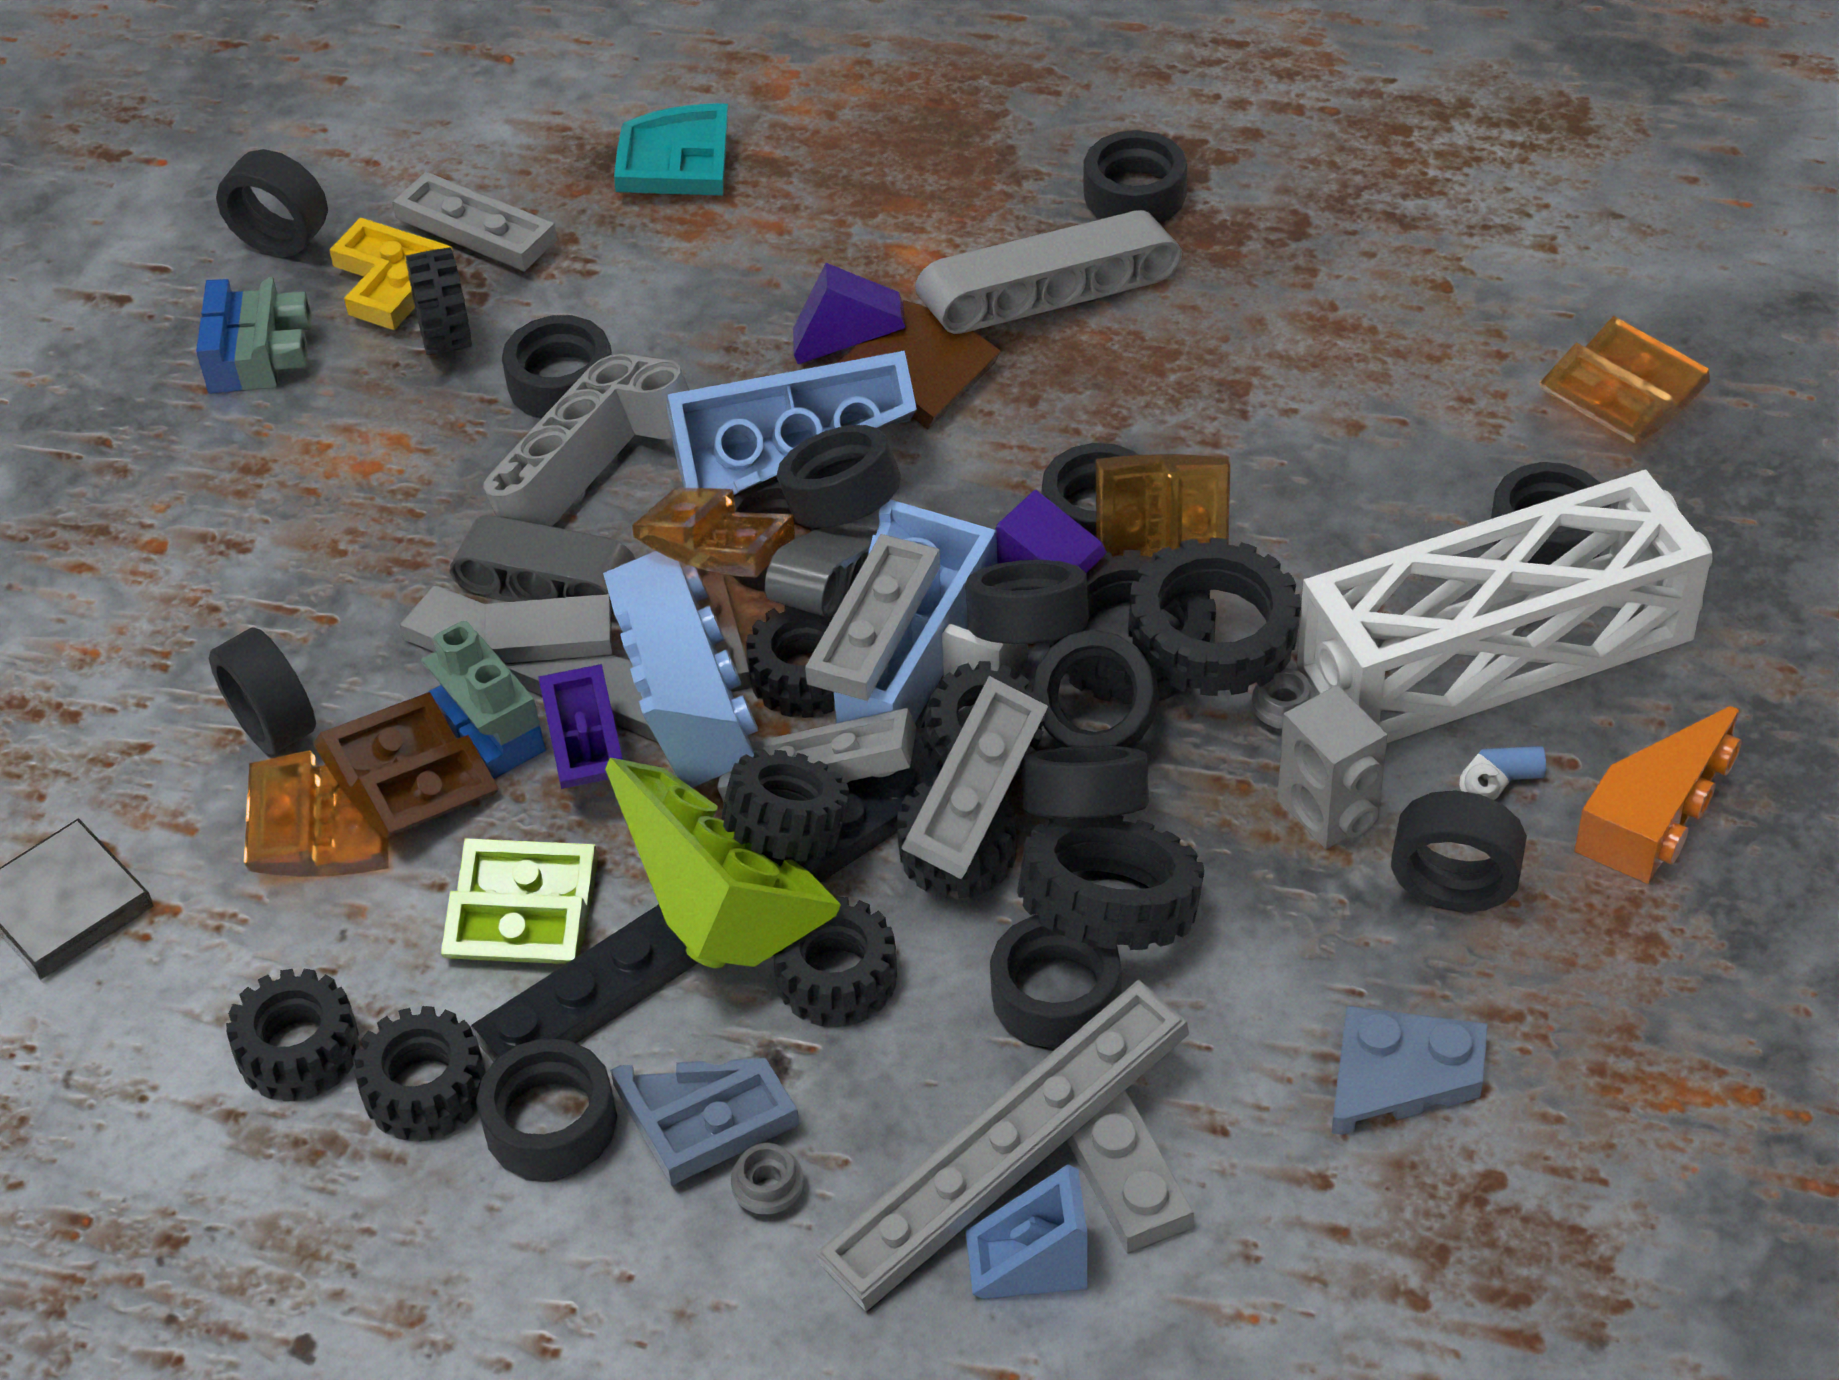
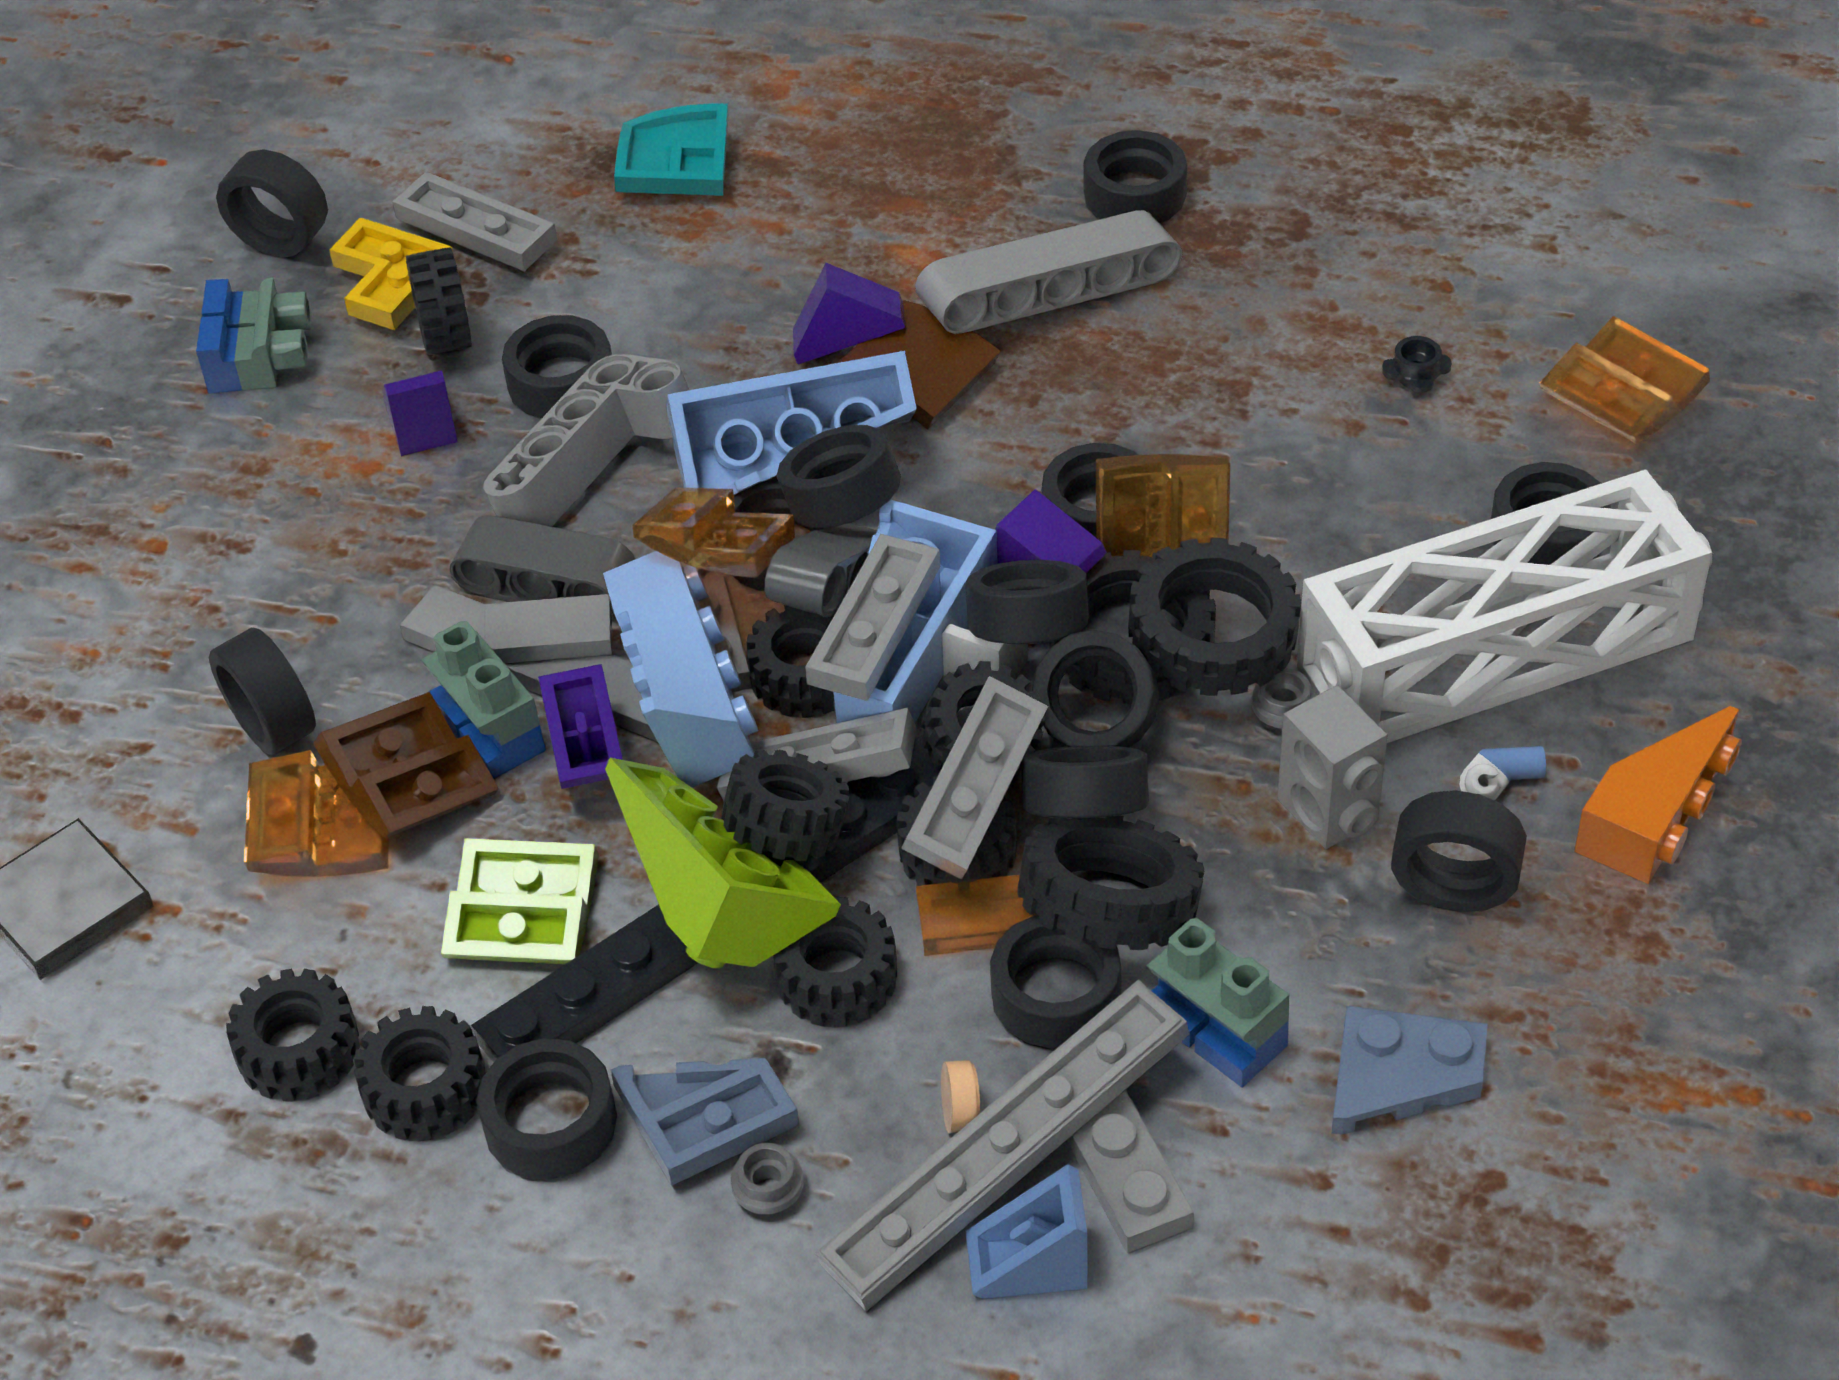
(420, 413): none -> dark purple slope
(959, 1094): none -> light nougat tile
(968, 913): none -> clear orange tile
(1226, 999): none -> sand green hips
(1417, 363): none -> black plate

